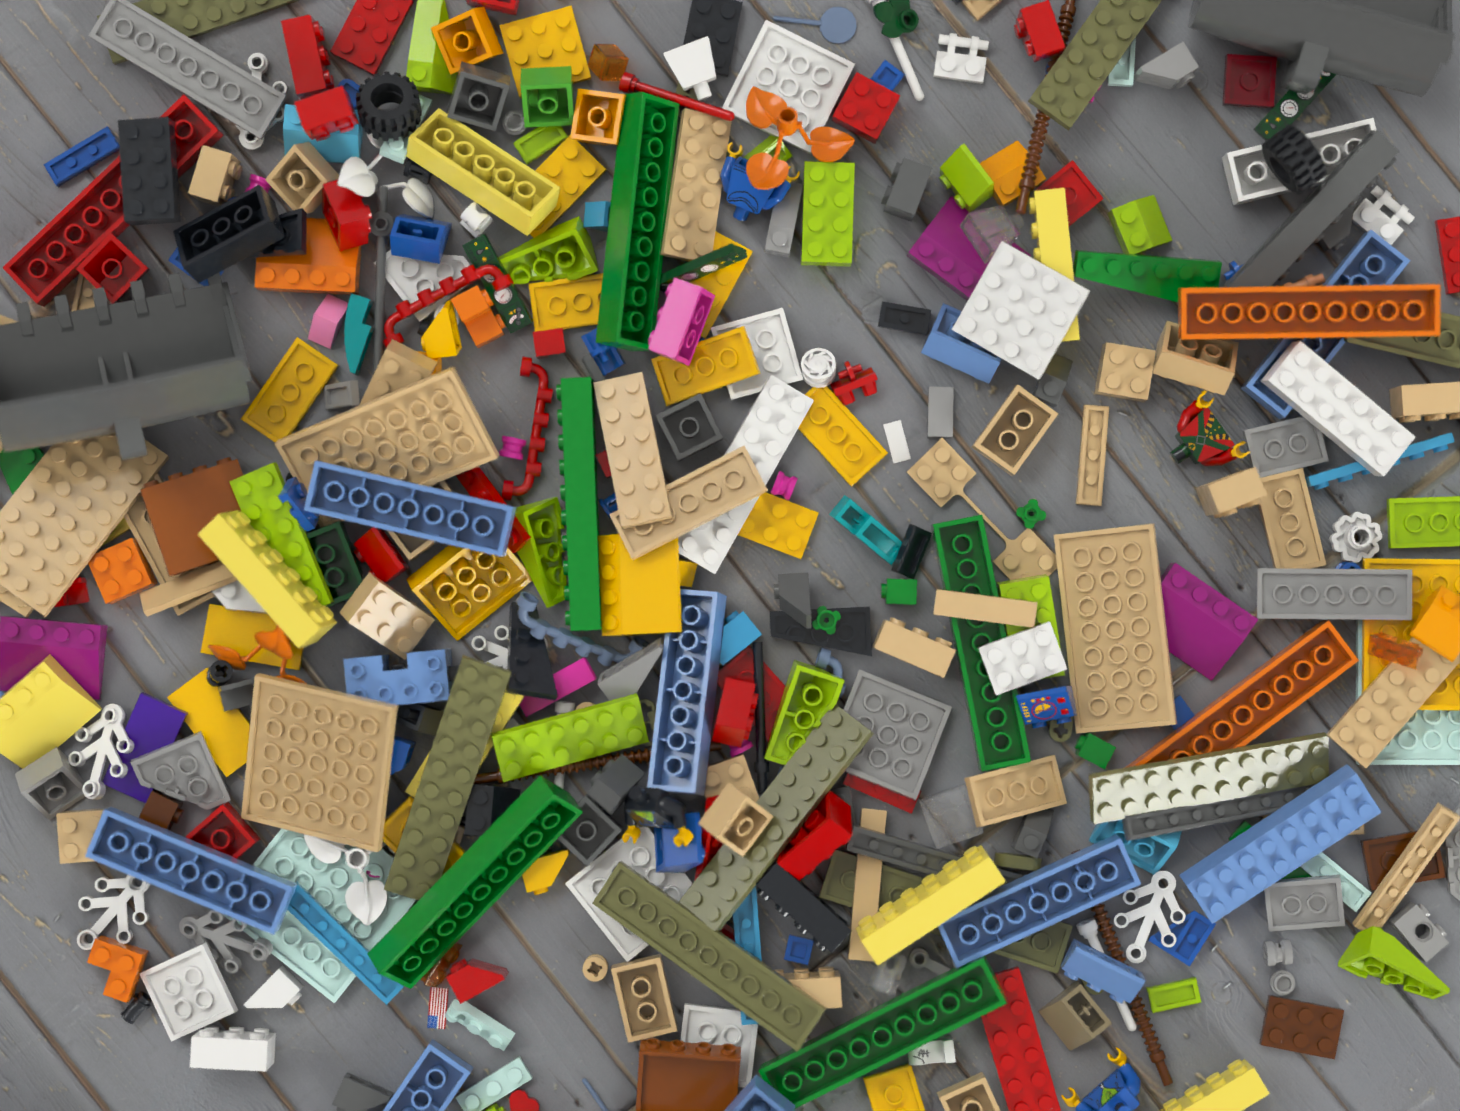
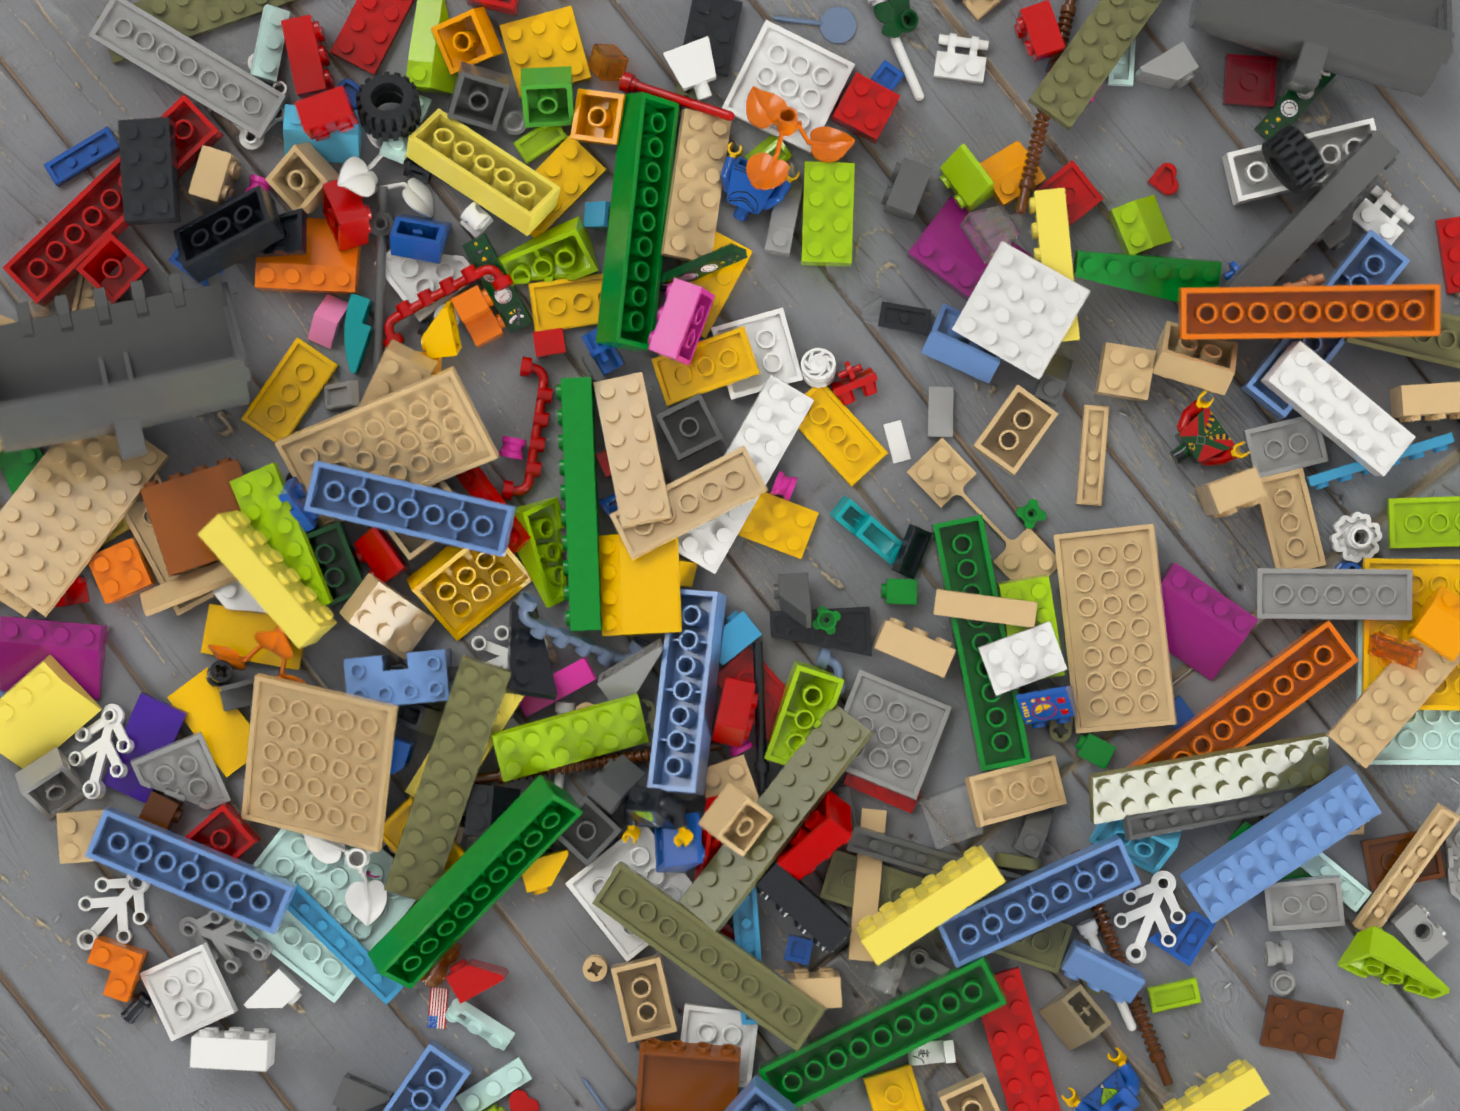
(269, 44): none -> light aqua plate
(1164, 179): none -> red tile

